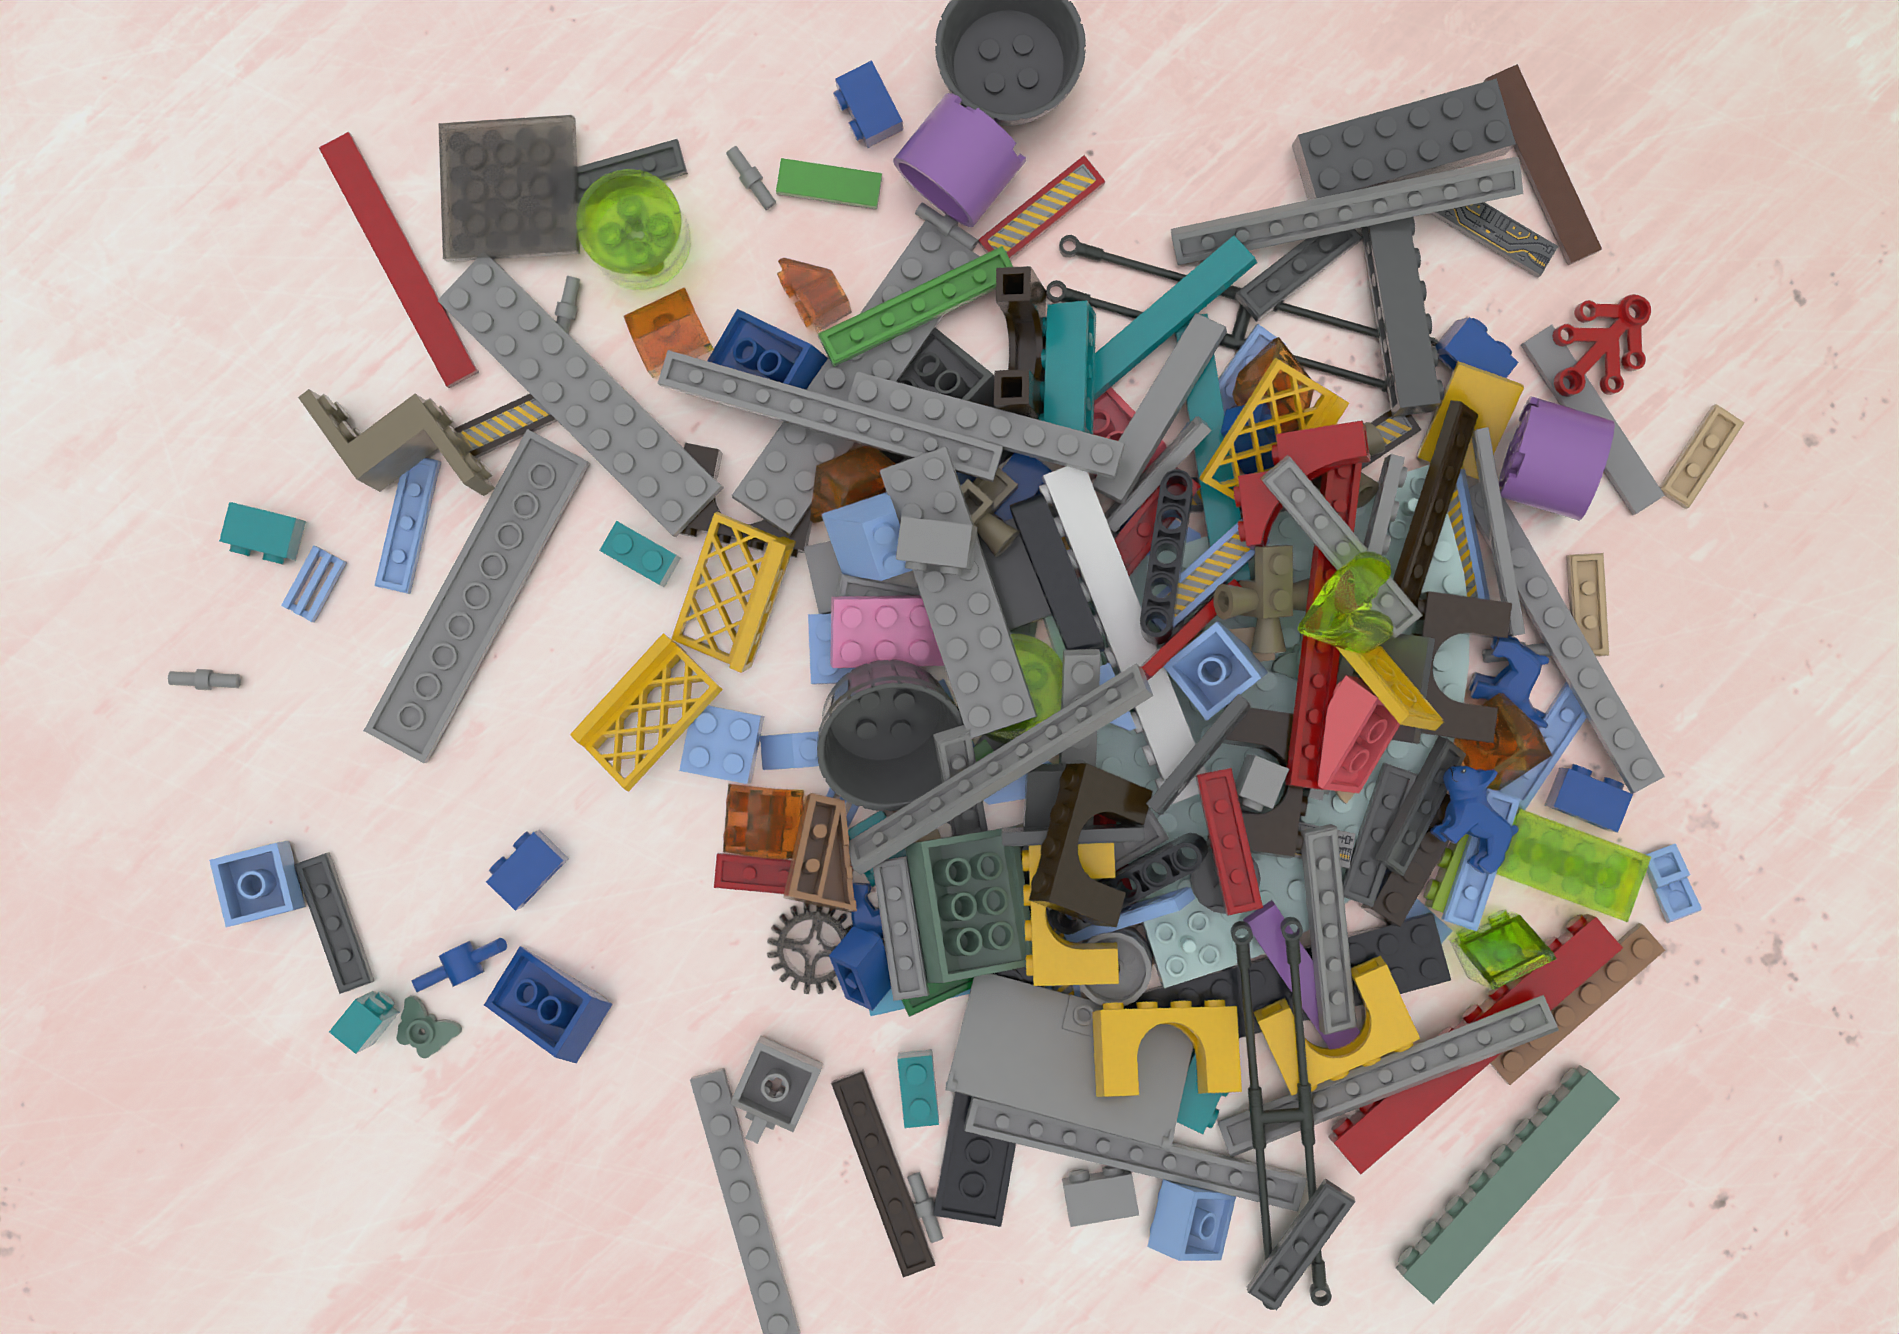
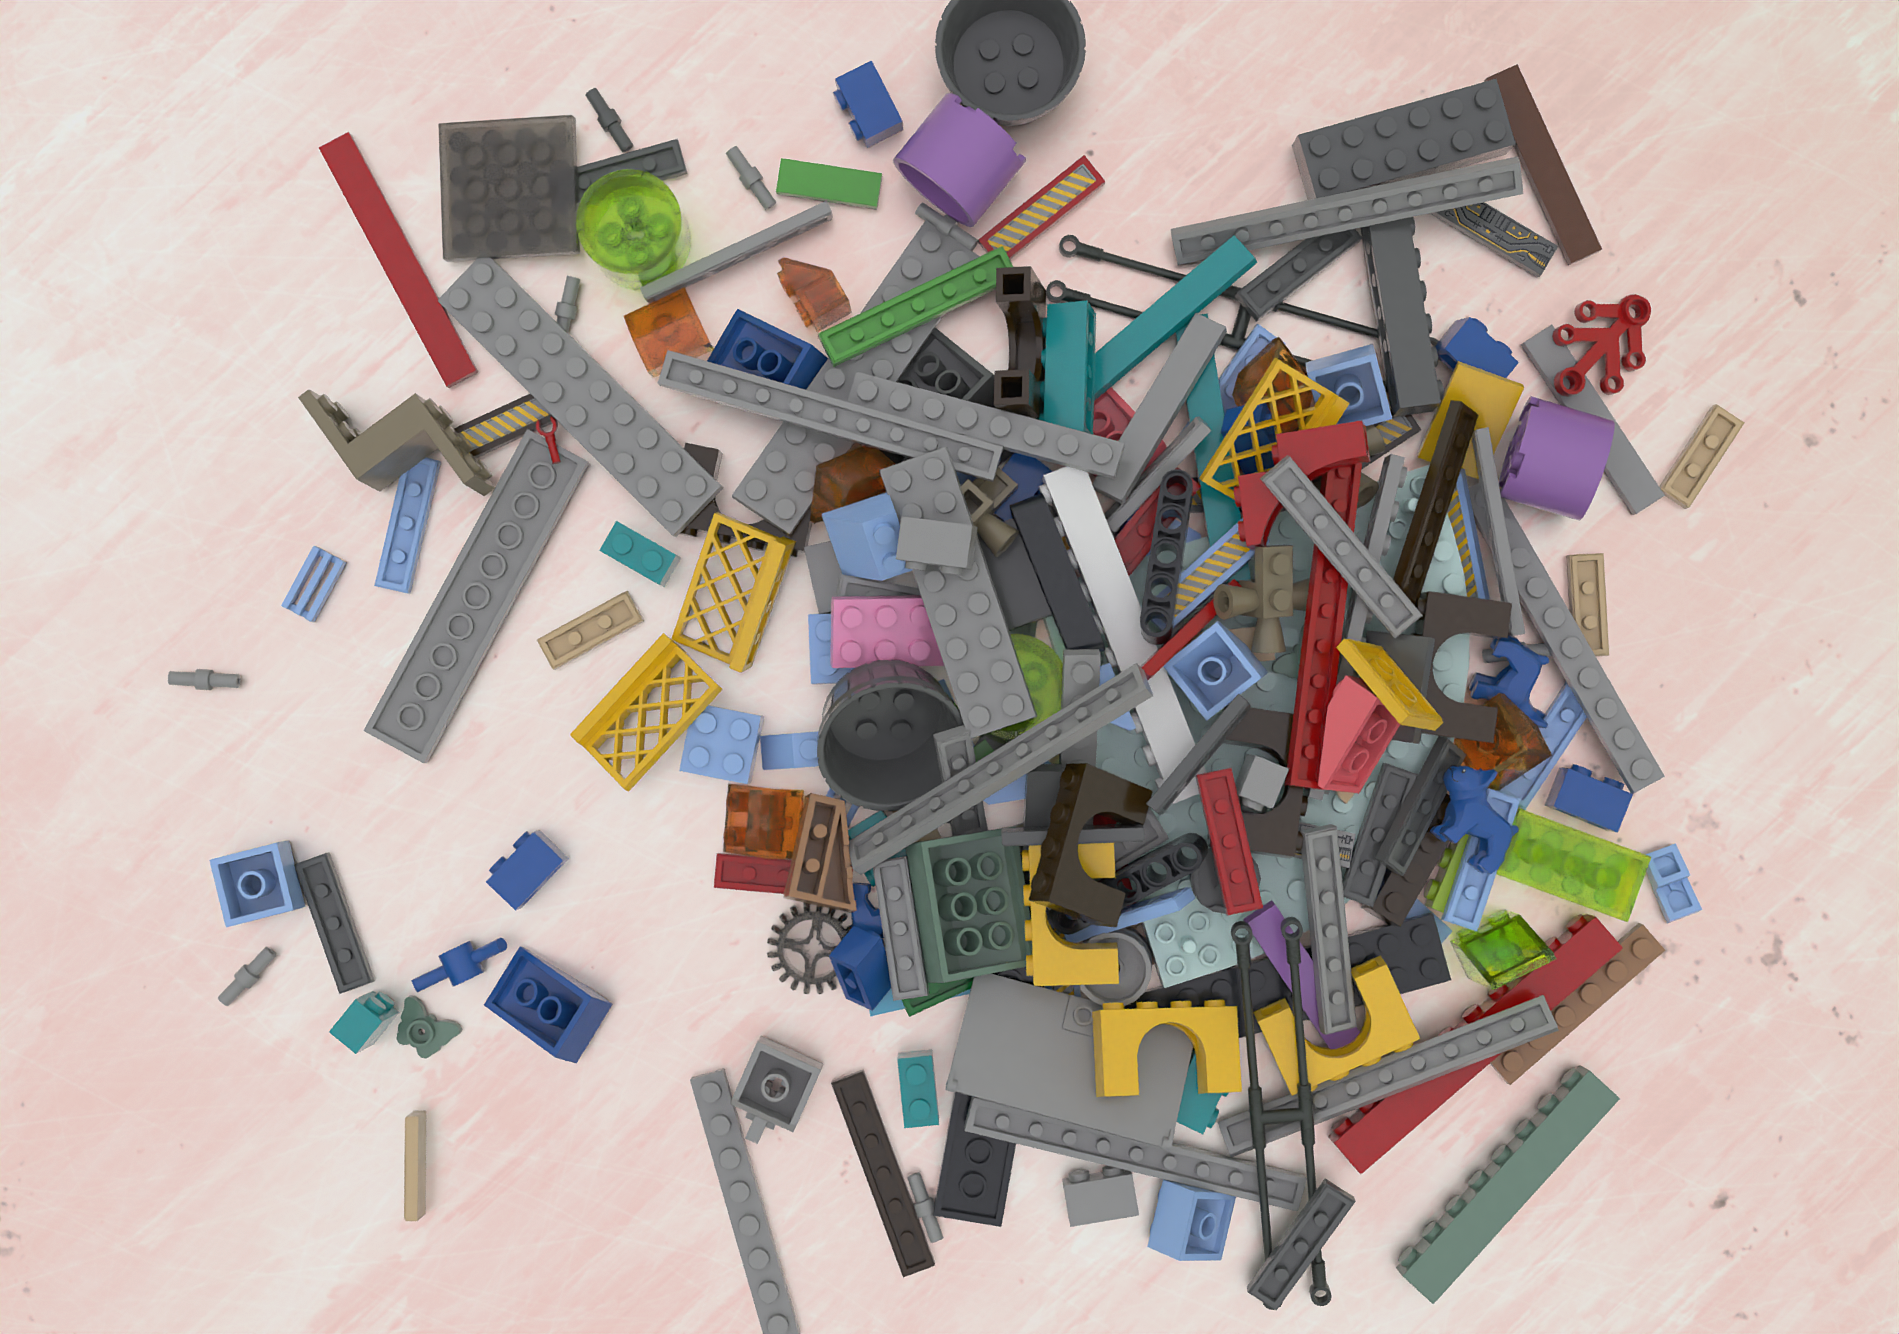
(246, 976): none -> light grey bar
(262, 531): teal brick -> none
(415, 1166): none -> tan tile
(550, 439): none -> red hand
(590, 630): none -> tan tile
(609, 120): none -> dark grey bar
(737, 252): none -> light grey tile
(1343, 606): clear neon green animal -> none
(1357, 380): none -> light blue brick

